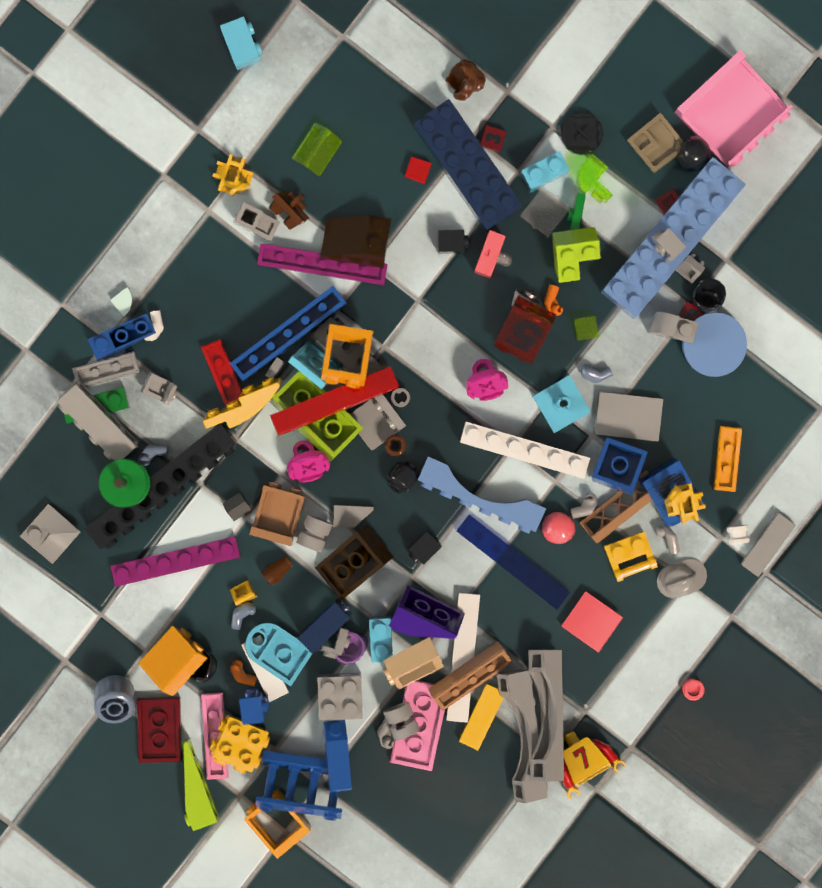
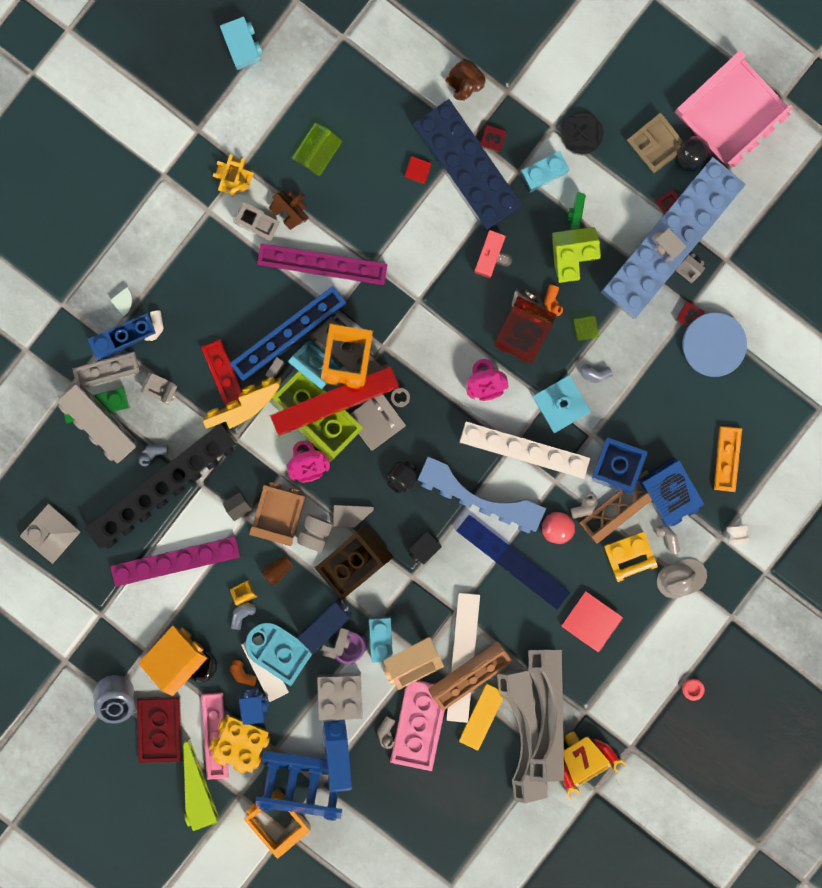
(124, 483): green wheel -> none
(357, 240): dark brown slope -> none
(395, 452): reddish brown cone -> none
(396, 715): light grey wheel -> none
(425, 616): dark purple slope -> none
(452, 241): black brick -> none
(545, 212): clear piece -> none
(587, 179): clear neon green brick -> none
(628, 416): light grey tile -> none
(673, 326): light grey brick -> none
(680, 503): yellow piece -> none
(709, 295): black hair -> none
(767, 544): light grey tile -> none

